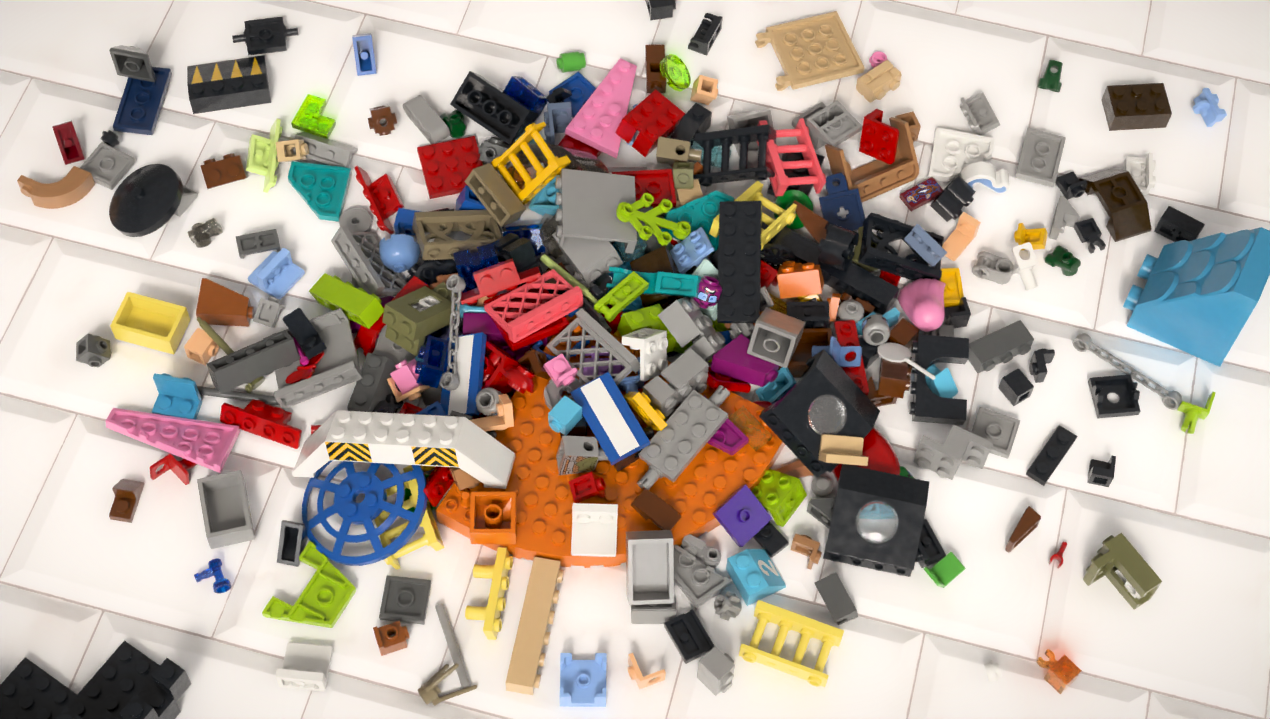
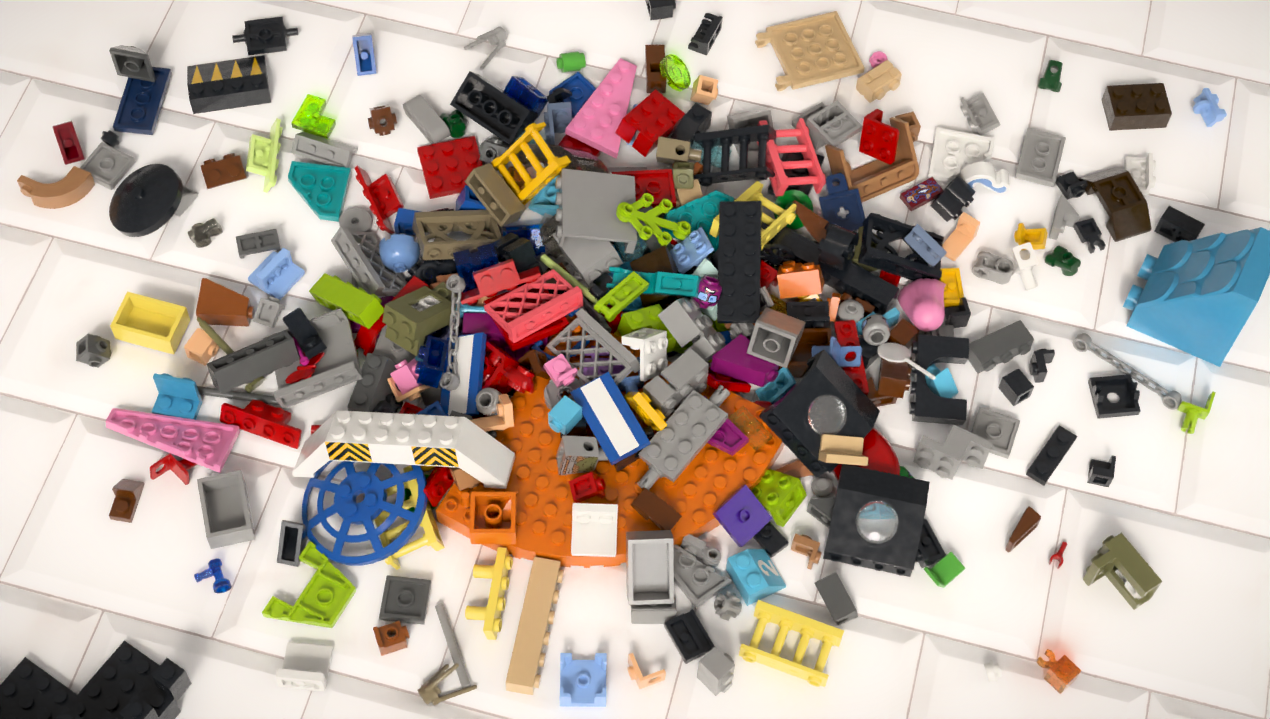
(285, 150): tan brick -> none
(495, 37): none -> light grey plant

